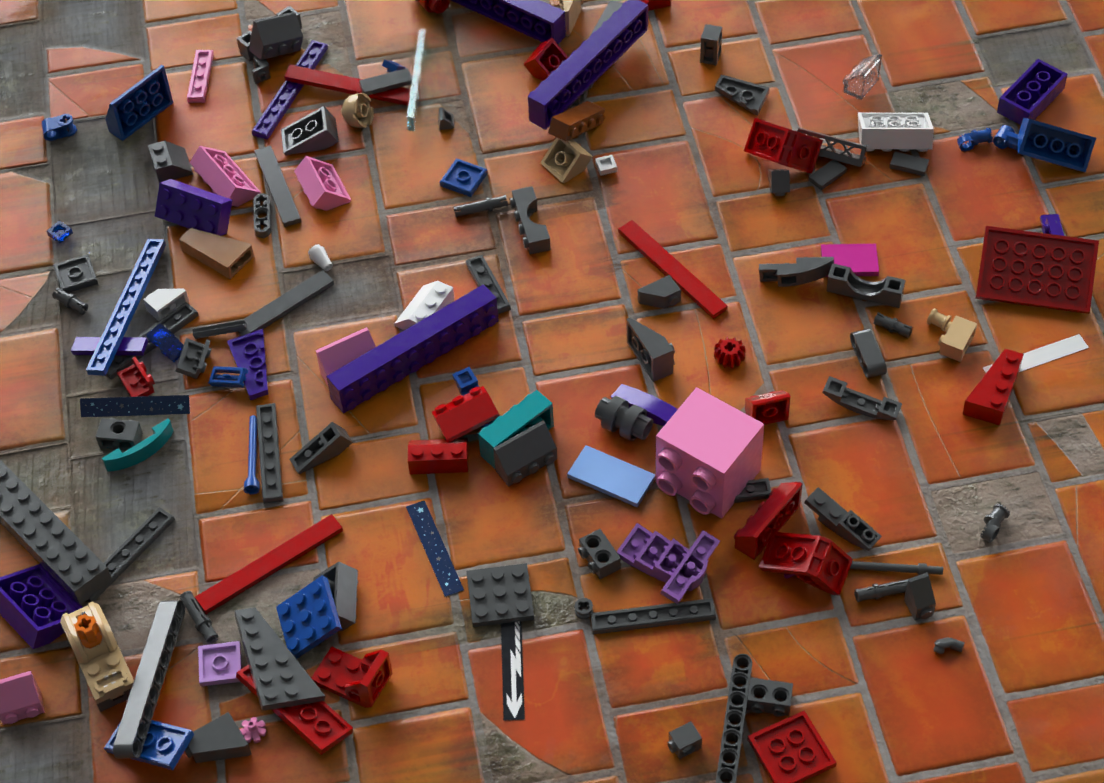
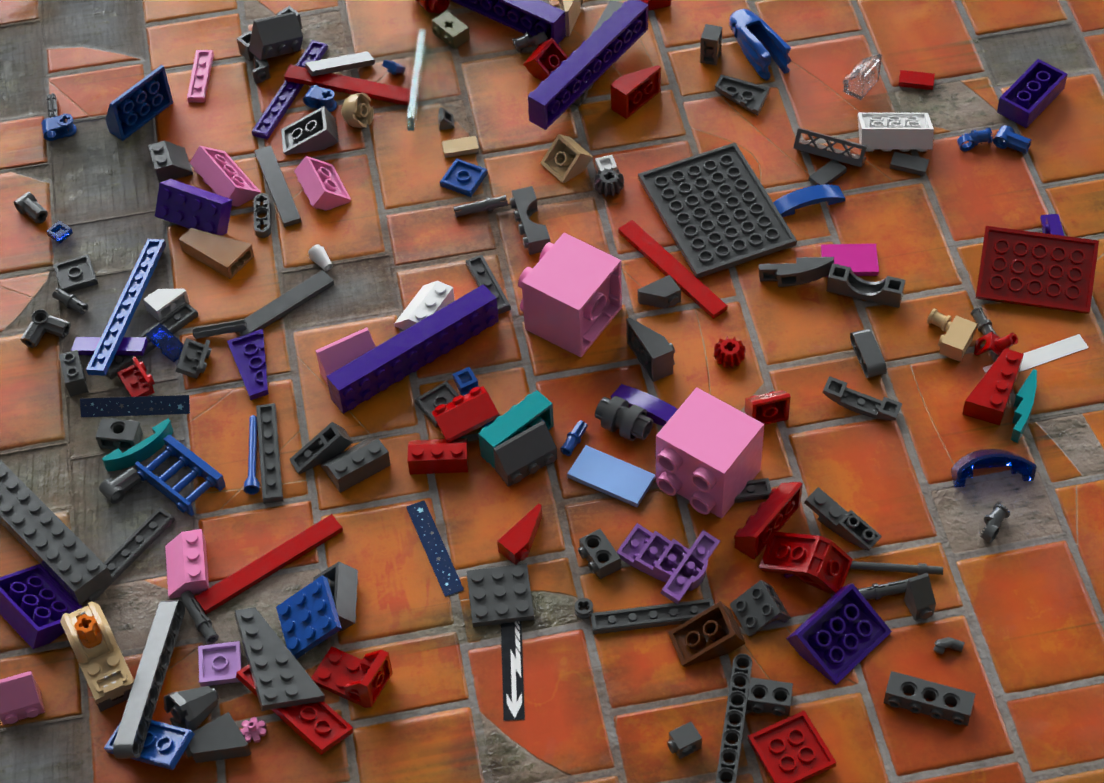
(28, 205): none -> dark grey piece
(49, 324): none -> dark grey piece
(52, 105): none -> dark grey axle
(73, 373): none -> dark grey brick
(115, 488): none -> dark grey piece
(185, 458): none -> blue fence
(187, 564): none -> bright pink slope
(190, 706): none -> dark grey cone
(227, 380): blue tile -> none
(319, 97): none -> blue piece
(339, 63): none -> tile
(357, 463): none -> dark grey slope
(386, 82): dark grey tile -> none
(430, 400): none -> dark grey tile
(450, 30): none -> olive brick
(460, 146): none -> tan tile
(517, 542): none -> red slope
(526, 40): none -> dark grey connector
(571, 293): none -> bright pink piece
(573, 438): none -> blue axle
(576, 120): dark orange brick -> none
(608, 182): none -> dark grey gear
(635, 90): none -> red slope
(707, 635): none -> reddish brown slope
(716, 210): none -> dark grey plate
(758, 608): none -> dark grey bracket
(759, 42): none -> blue piece
(779, 181): dark grey slope -> none
(783, 145): red bracket -> none
(808, 196): none -> blue slope
(839, 634): none -> dark purple slope
(893, 325): dark grey pin -> none
(916, 79): none -> red tile
(922, 689): none -> dark grey brick
(983, 324): none -> dark grey pin
(991, 458): none -> clear blue windscreen
(995, 343): none -> red bracket
(1024, 403): none -> teal slope
(1055, 144): blue slope -> none

